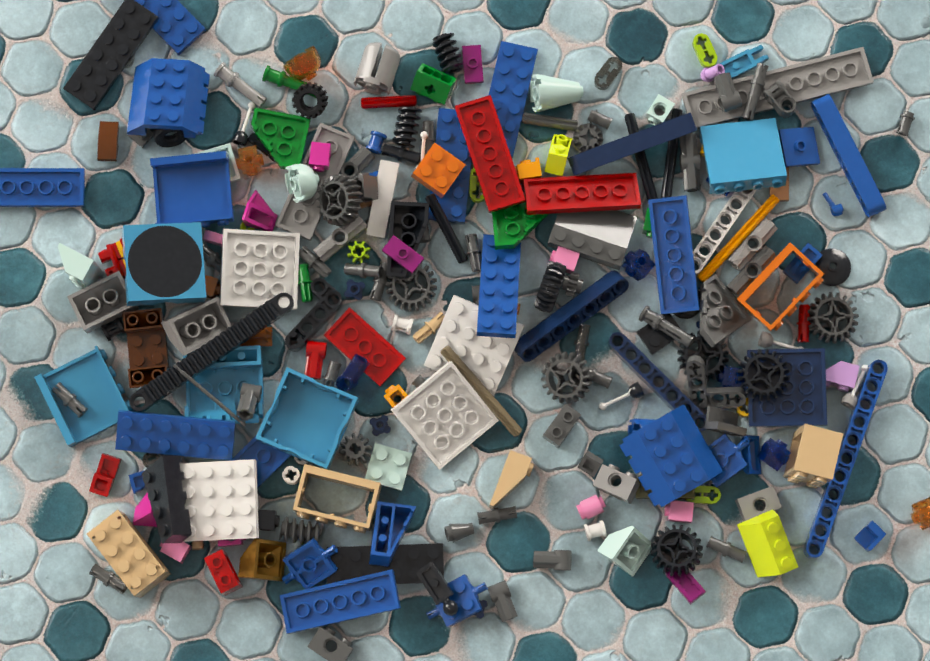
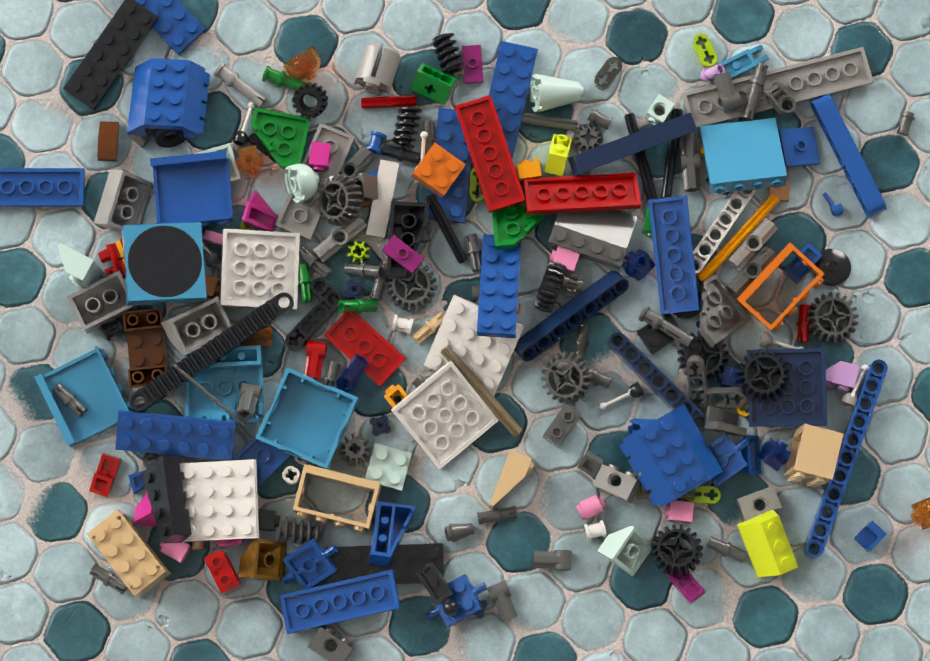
(122, 200): none -> light grey slope
(357, 306): none -> green pin

